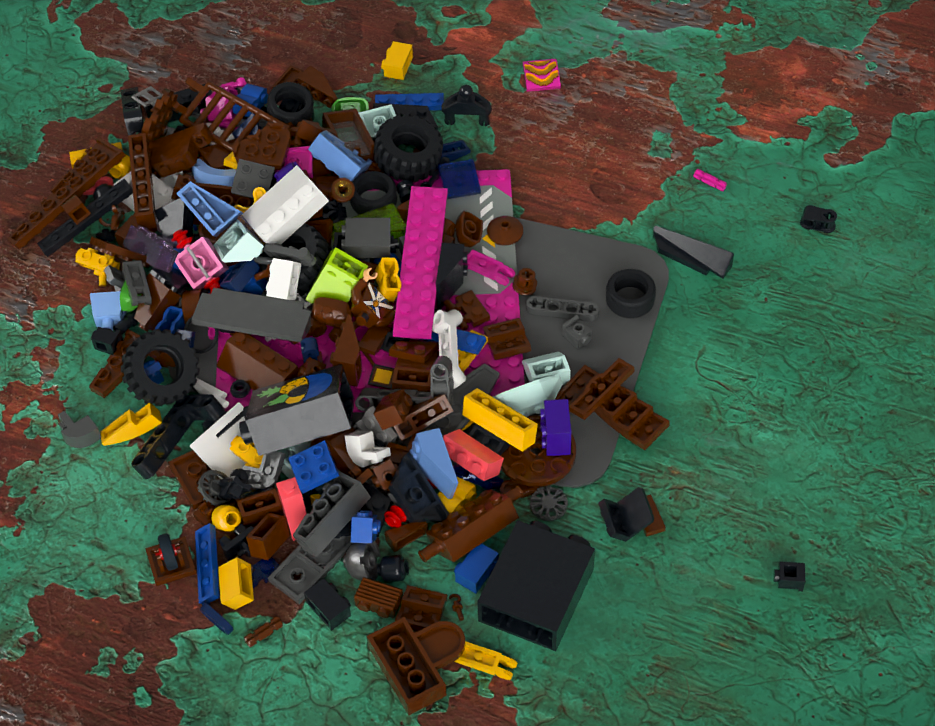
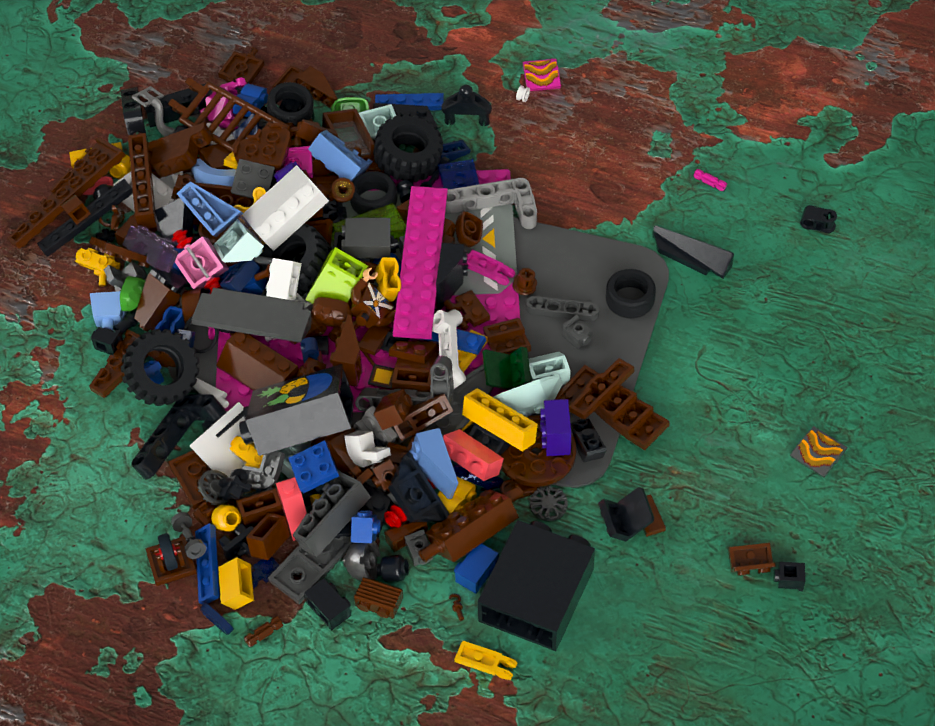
(78, 434): dark grey brick -> none
(131, 425): yellow slope -> none
(136, 282): dark grey plate -> none
(155, 126): reddish brown plate -> none
(195, 547): none -> dark grey wheel
(237, 385): black plate -> none
(242, 66): none -> reddish brown plate
(290, 254): dark grey plate -> none
(323, 344): none -> black tile
(397, 60): yellow brick -> none
(413, 659): reddish brown brick -> none
(414, 543): none -> dark grey brick
(421, 607): reddish brown slope -> none
(496, 194): none -> light grey beam
(505, 230): reddish brown dish -> none
(506, 370): none -> dark green bracket
(523, 93): none -> white bush
(587, 440): none -> black slope
(751, 558): none -> reddish brown bracket
(818, 451): none -> slope

